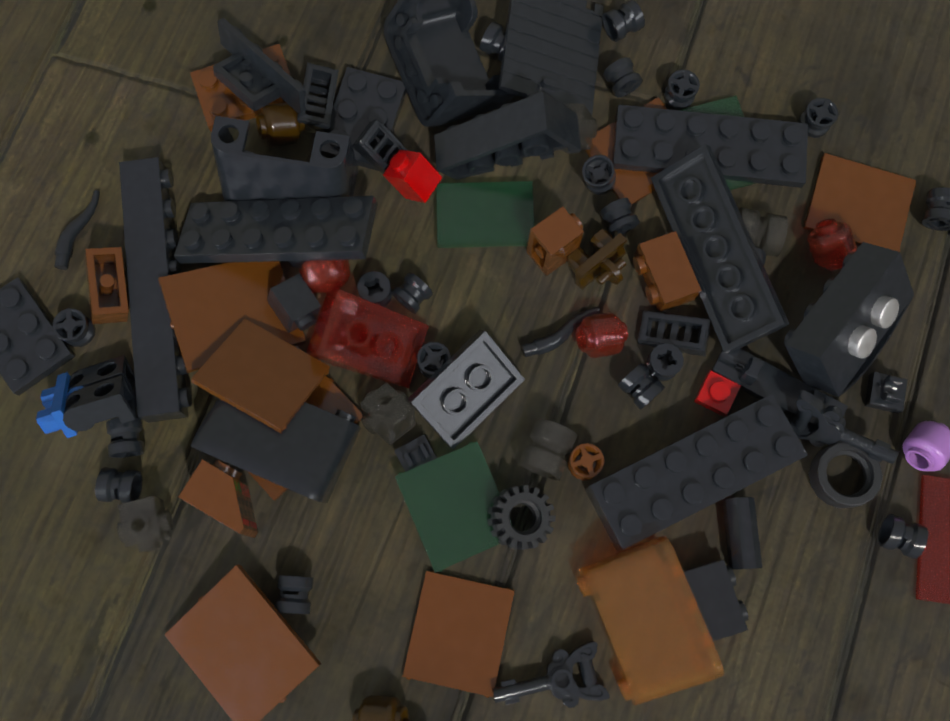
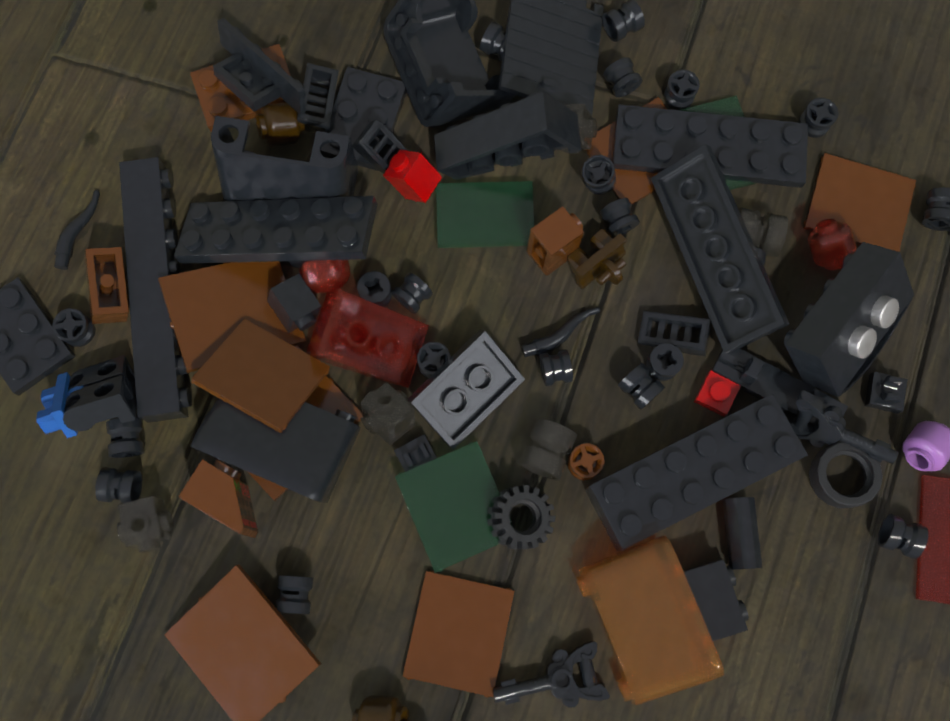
(556, 367): none -> black wheel
(601, 335): clear red head -> none
(666, 272): reddish brown brick -> none

